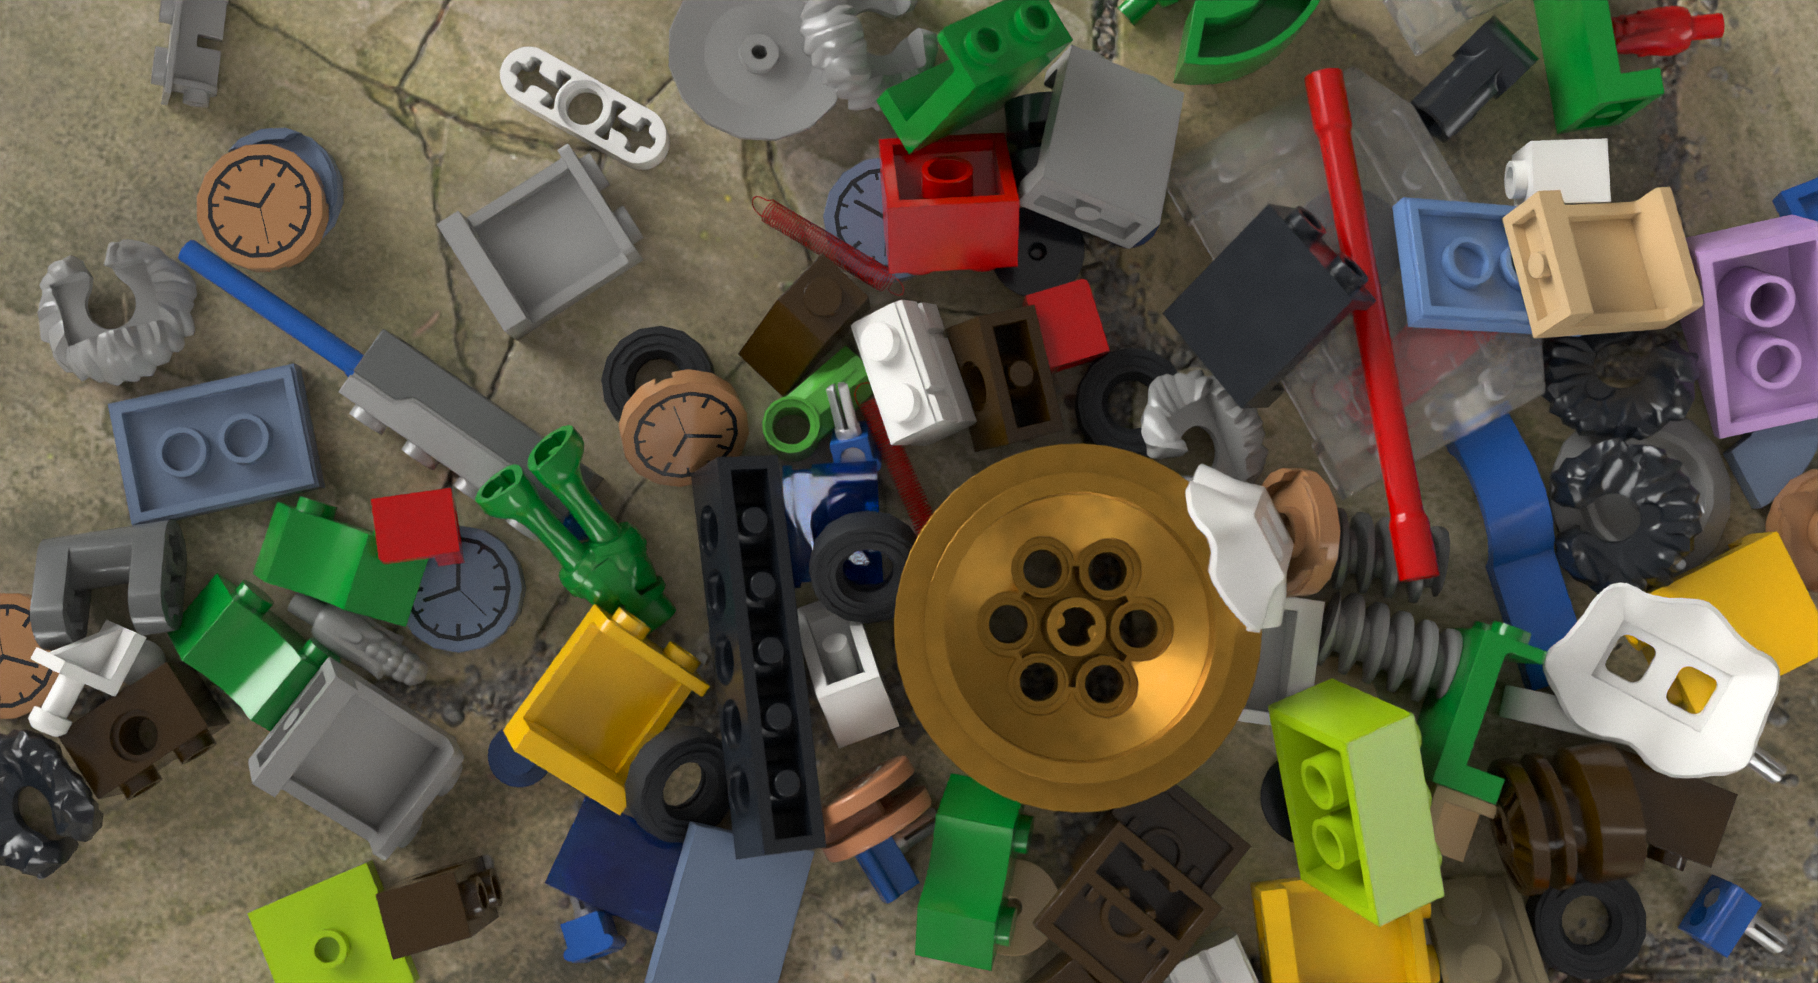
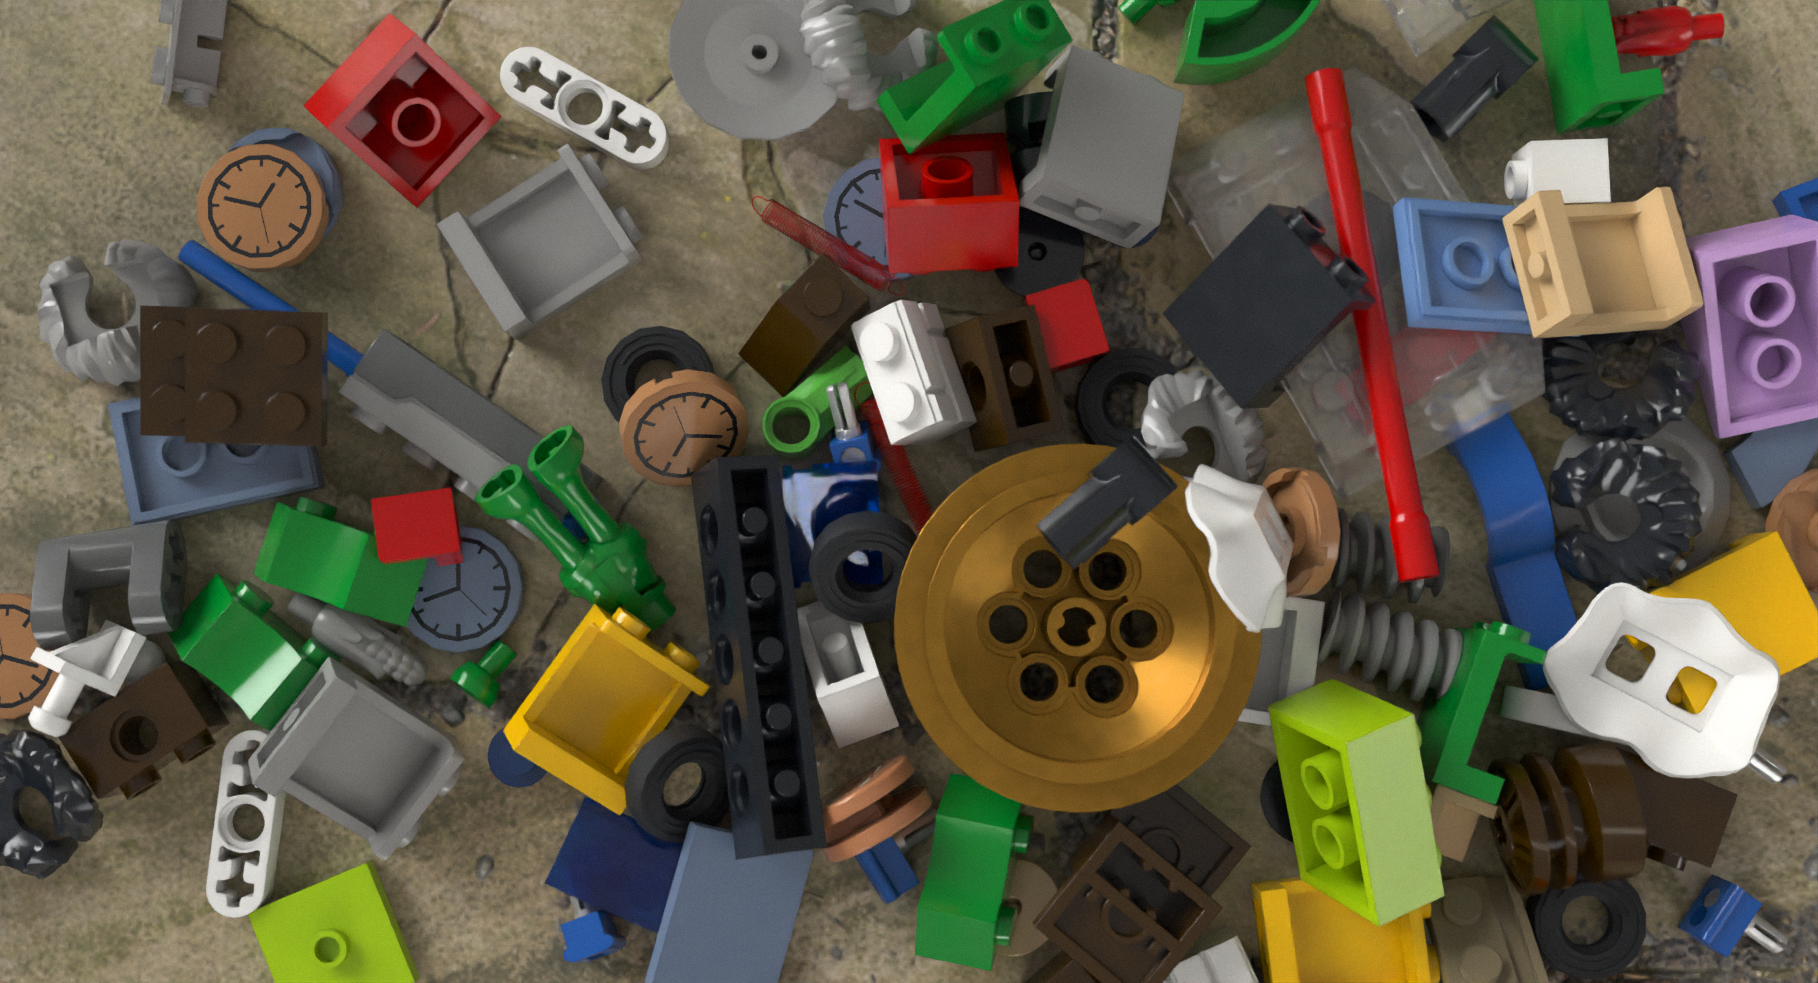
(221, 867): none -> white beam
(234, 375): none -> dark brown bracket
(402, 110): none -> red slope
(439, 906): dark brown brick -> none
(481, 678): none -> green piece
(1117, 493): none -> black piece

